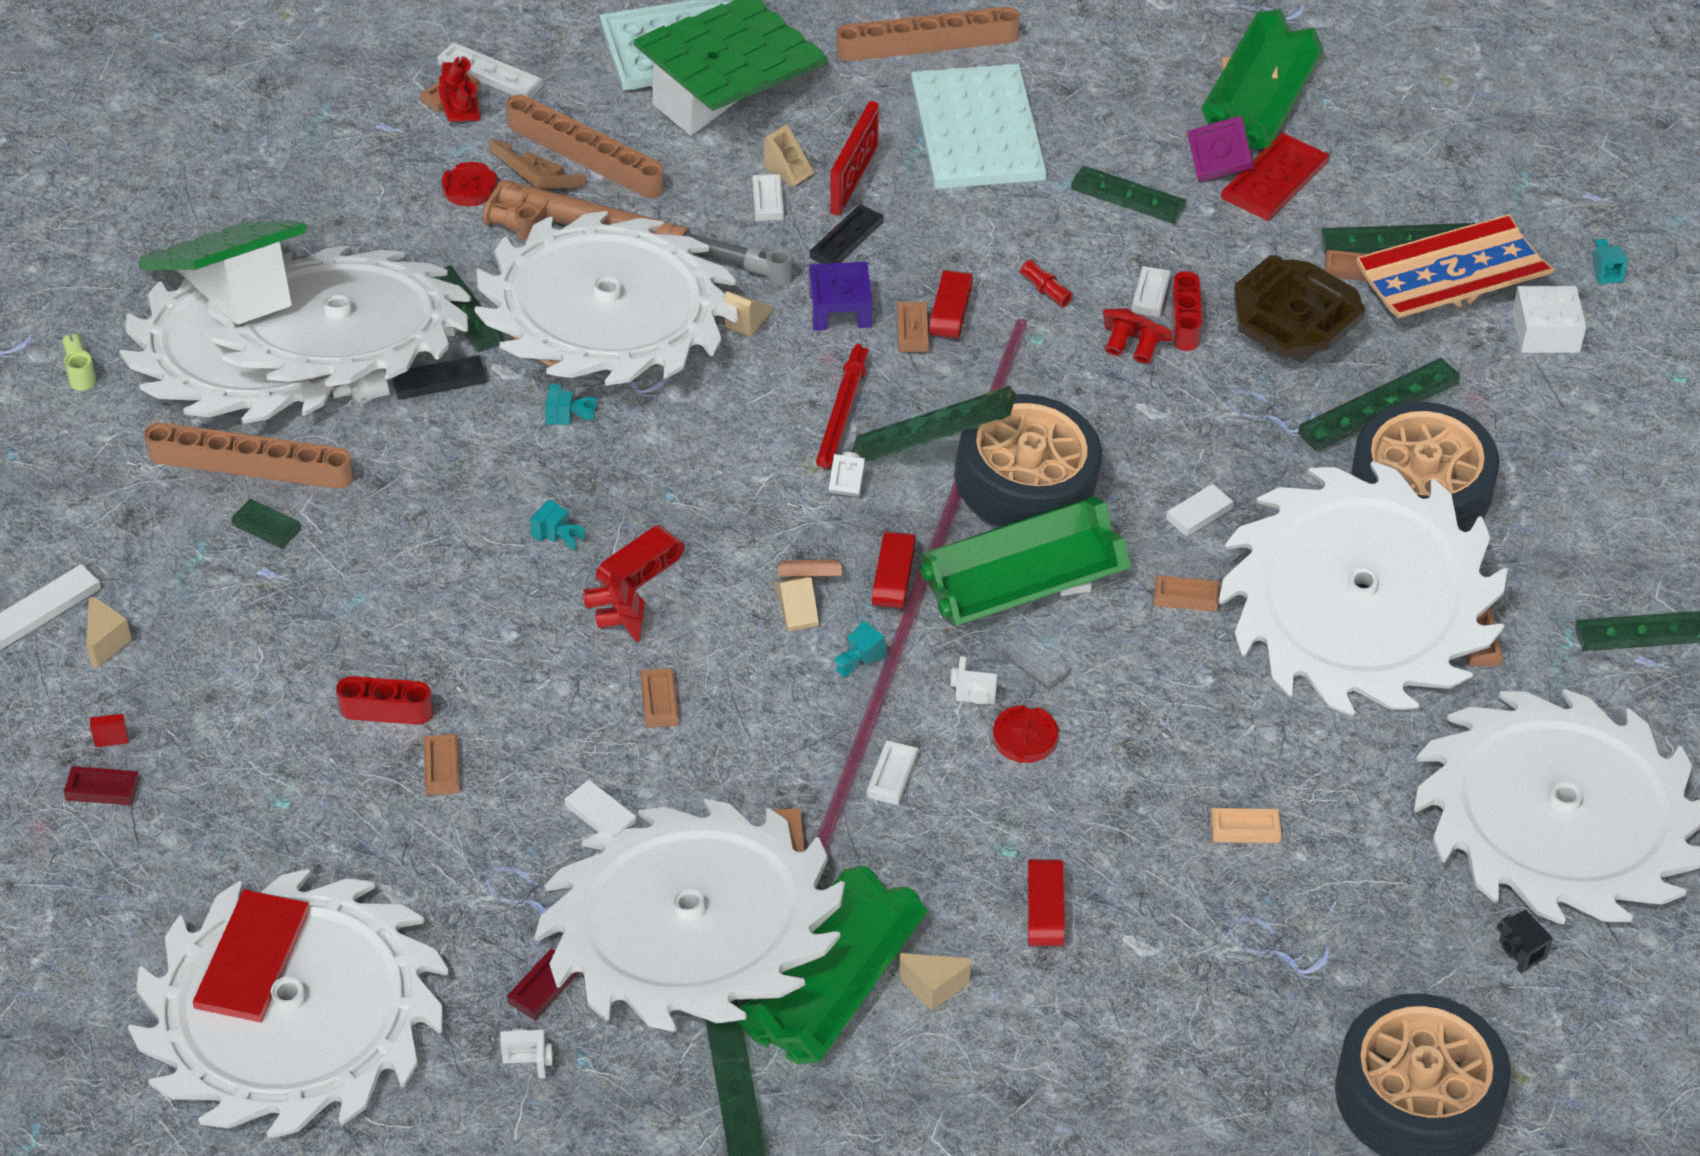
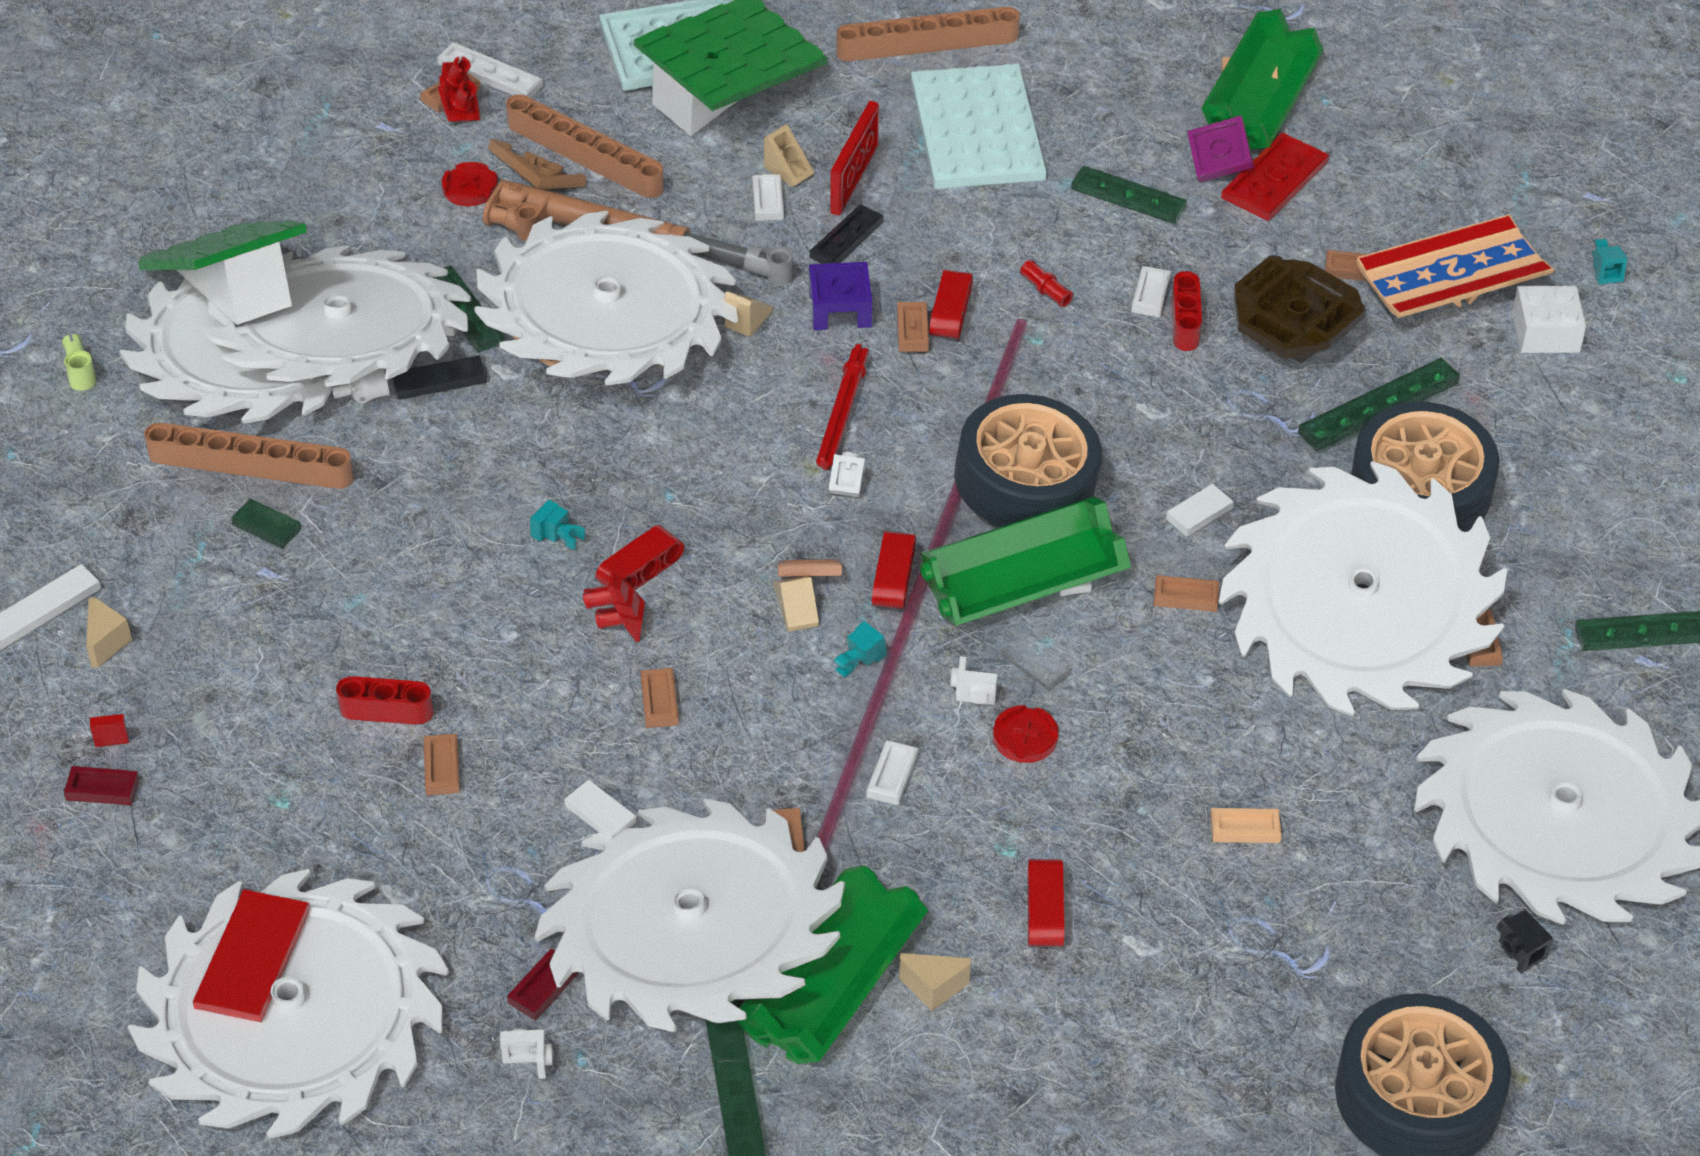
(560, 406): teal piece -> none
(935, 424): clear green plate -> none
(1127, 323): red connector -> none
(1378, 238): clear green tile -> none

